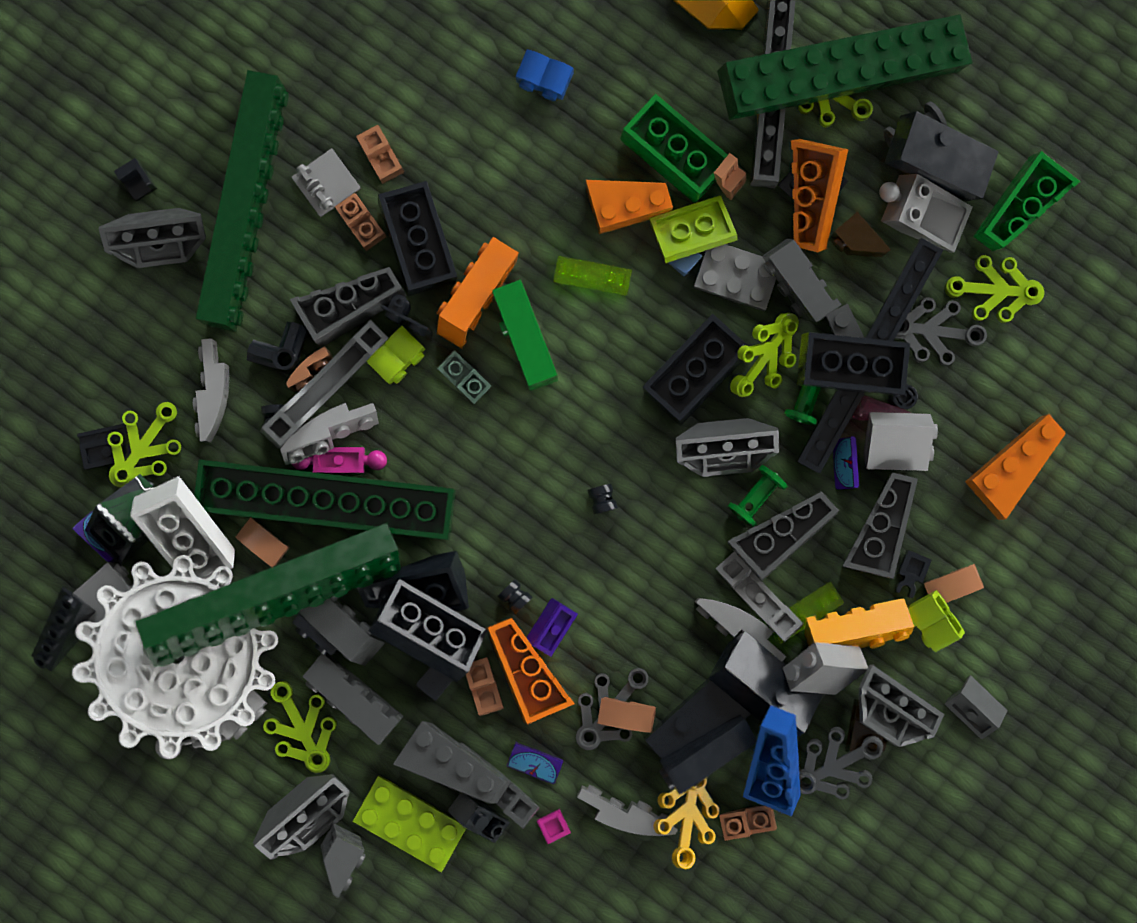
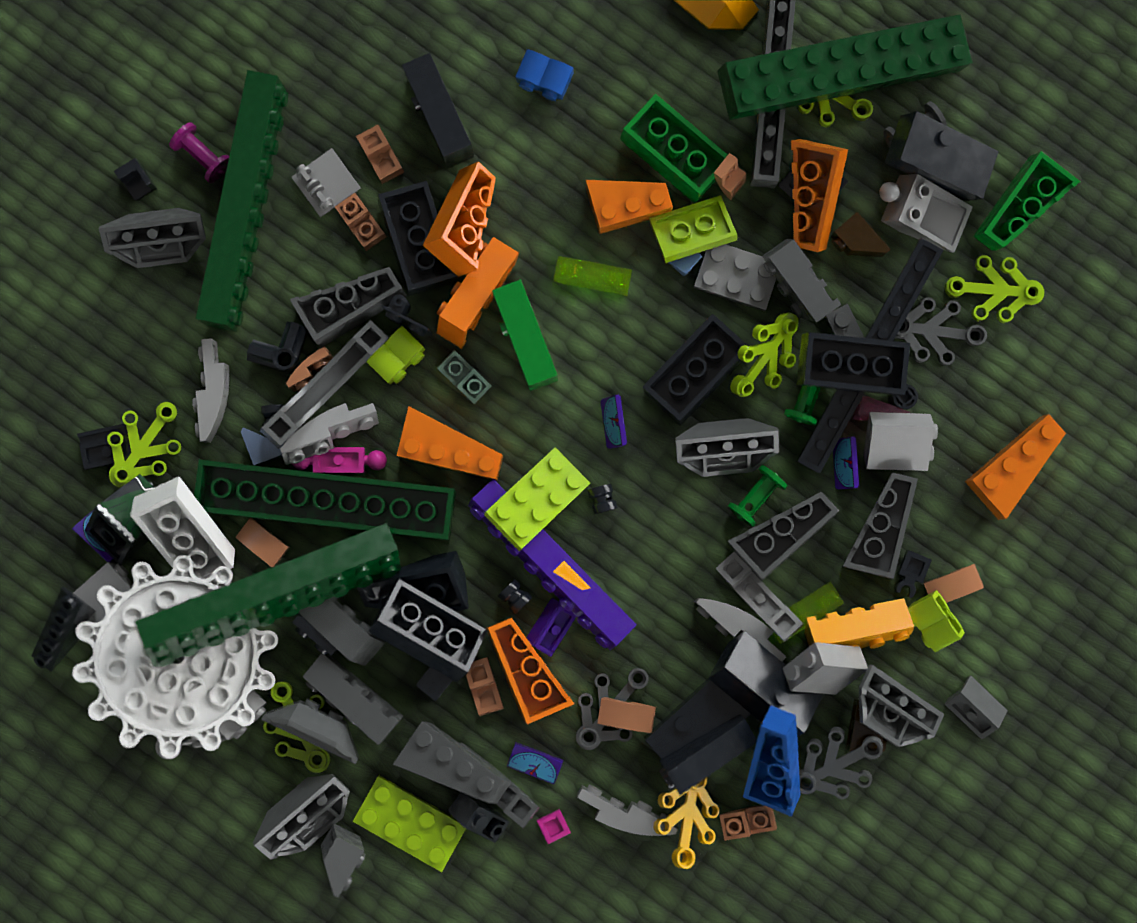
(185, 139): none -> magenta hose
(260, 448): none -> sand blue slope
(315, 726): none -> dark grey wedge
(438, 110): none -> black brick
(441, 446): none -> orange wedge
(460, 222): none -> orange wedge
(536, 499): none -> lime plate
(561, 576): none -> dark purple brick
(613, 422): none -> slope

